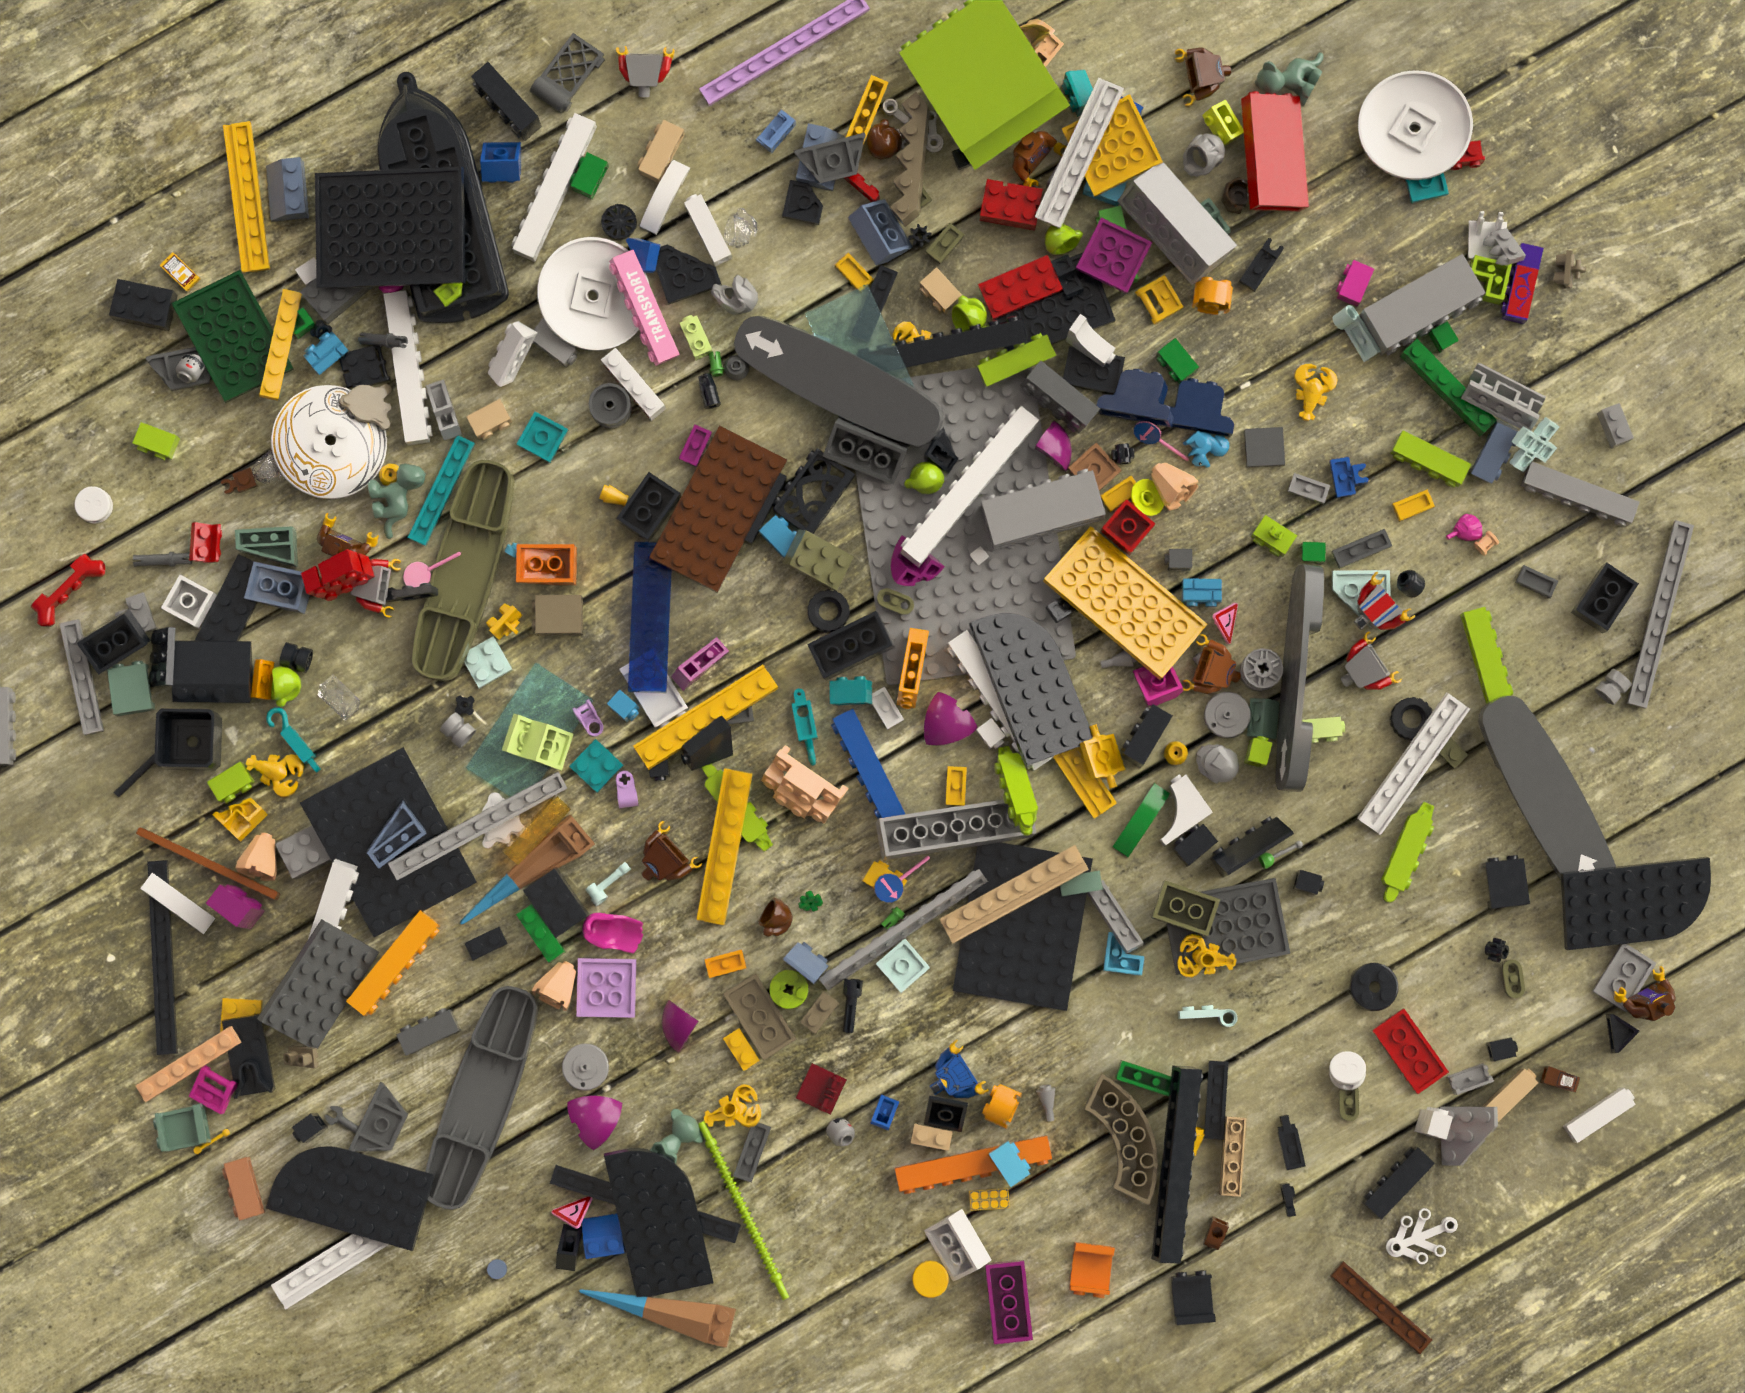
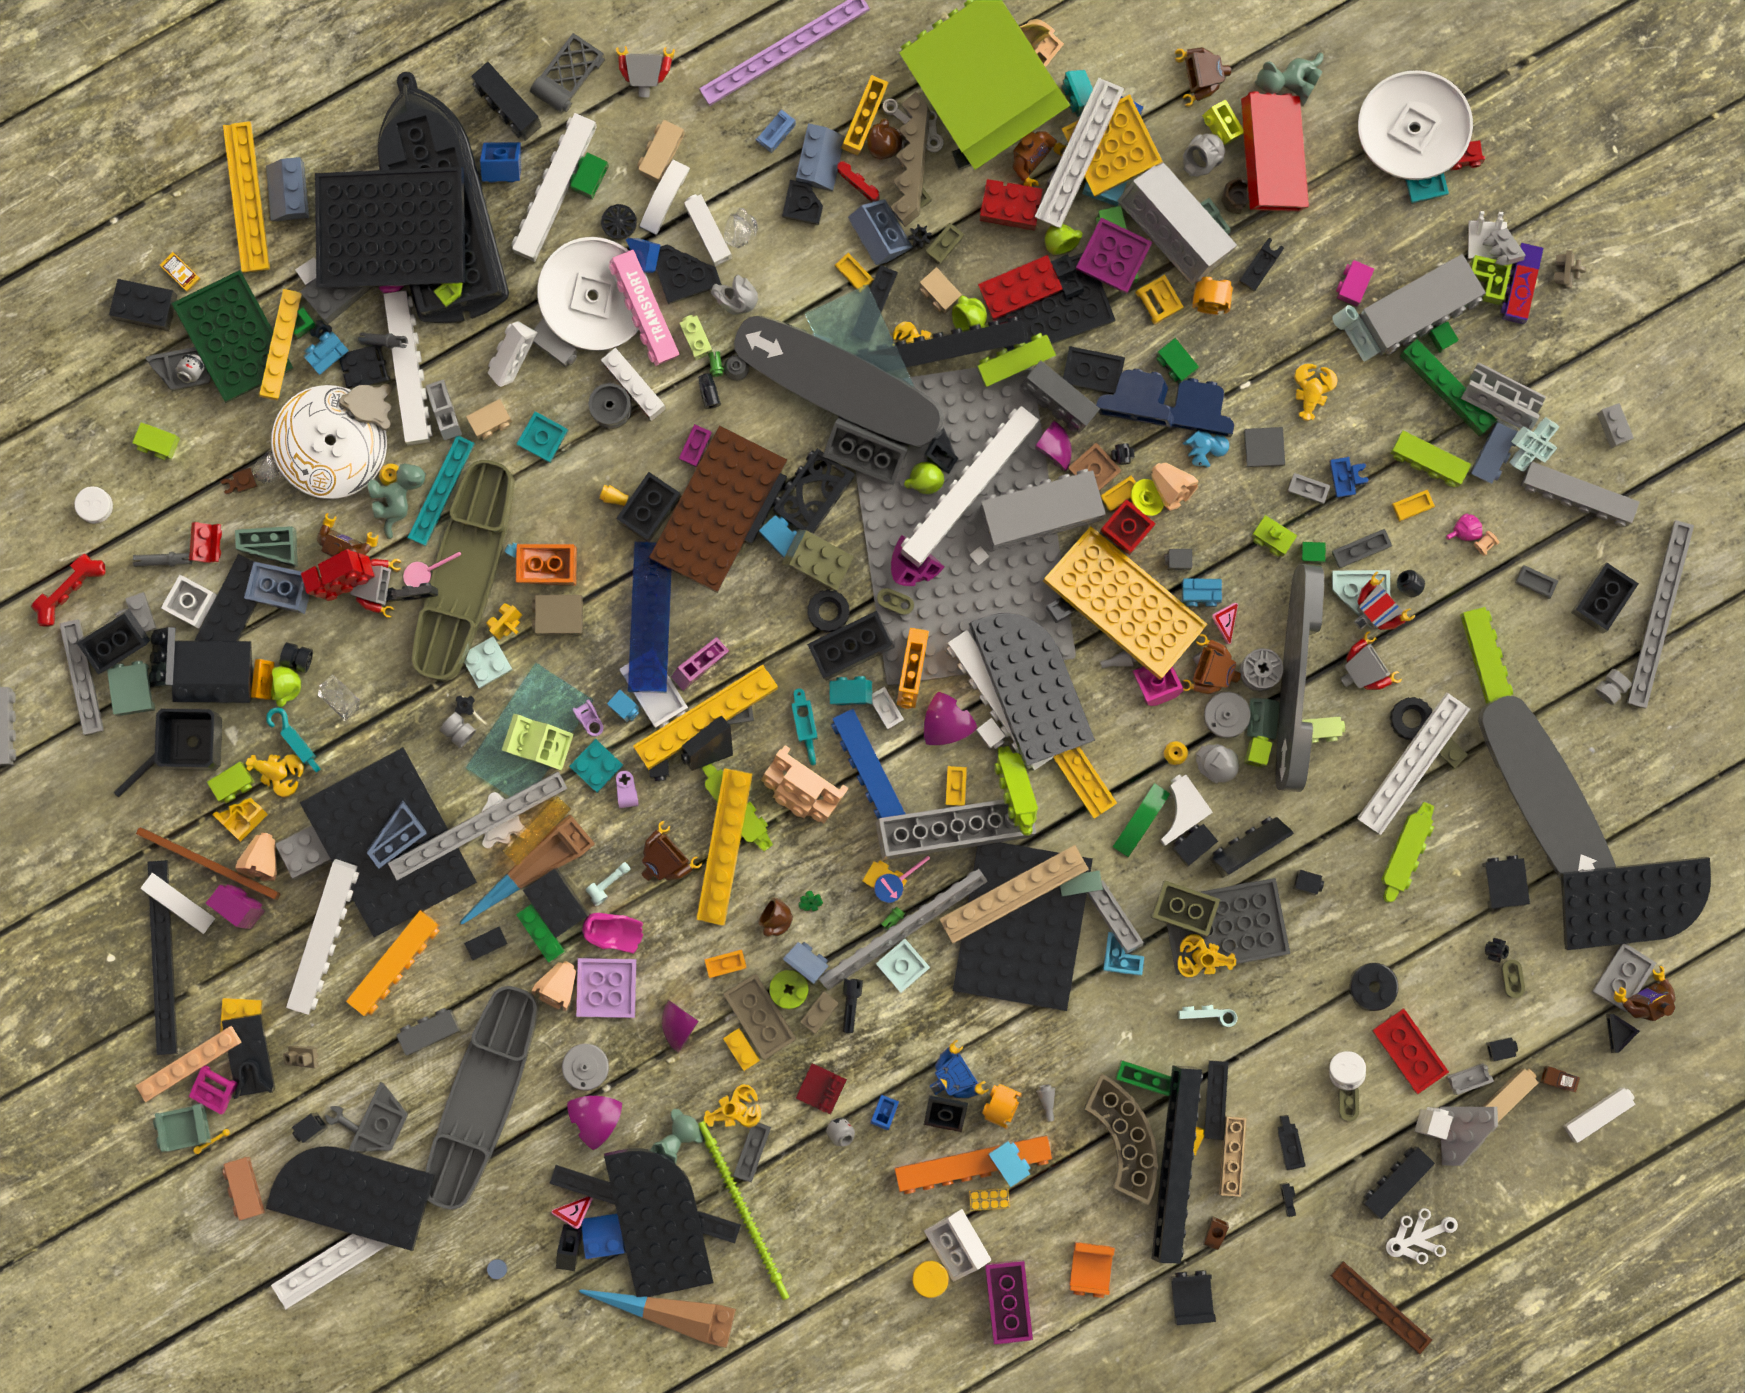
(318, 985): dark grey plate -> none
(833, 158): dark grey wing -> none
(931, 1137): tan brick -> none
(1089, 342): white arch -> none
(1102, 756): yellow plate -> none
(1145, 735): black brick -> none
(1151, 434): blue piece -> none
(1267, 859): hinge -> none

